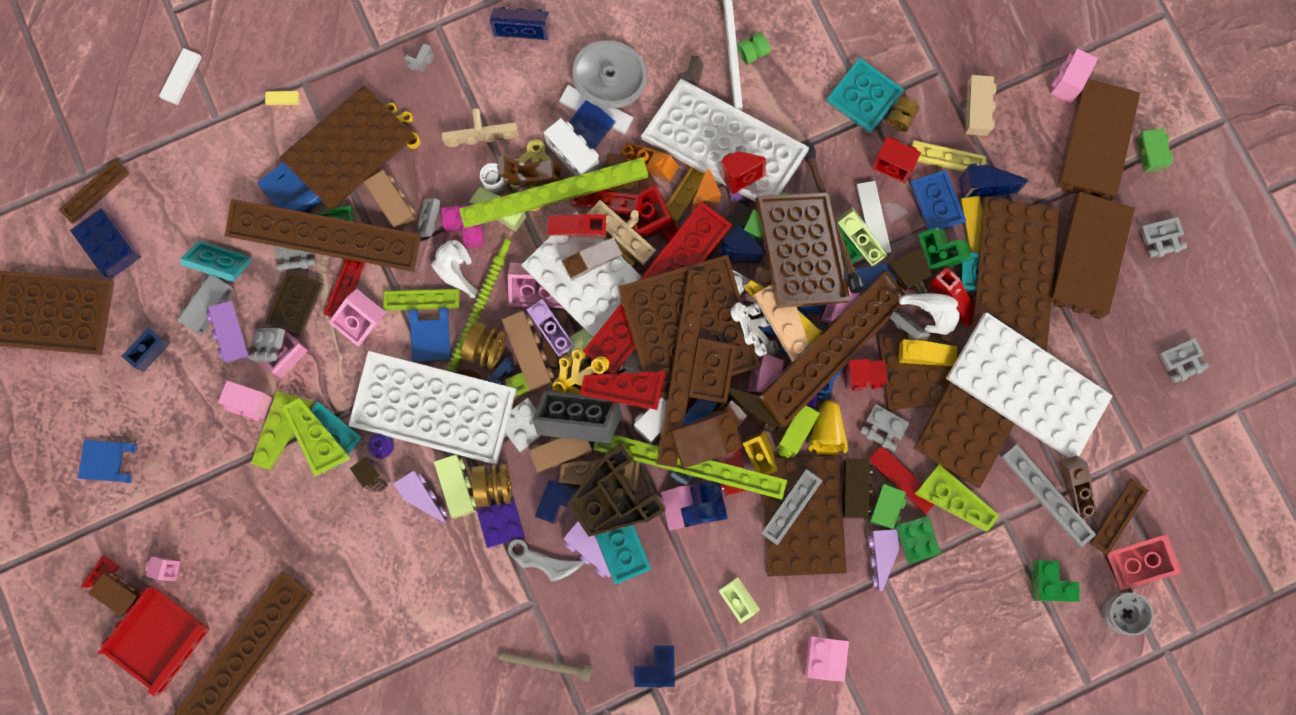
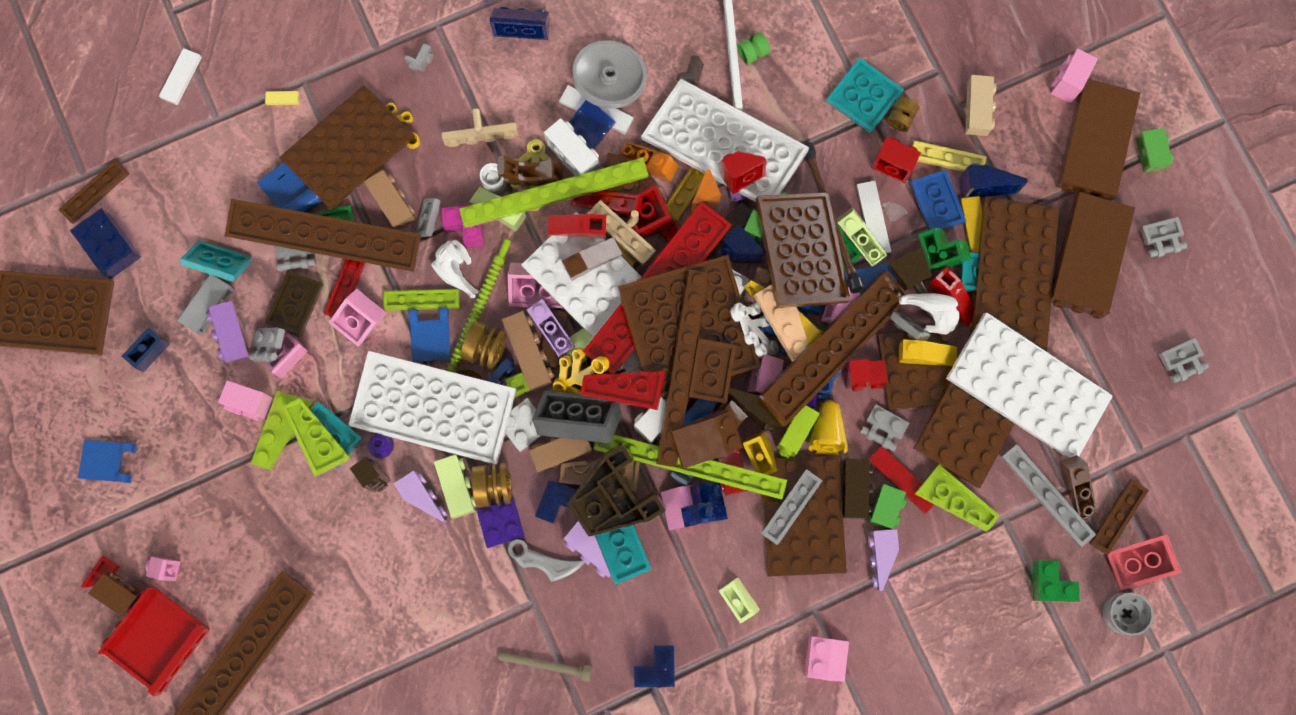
(918, 540): green plate -> none

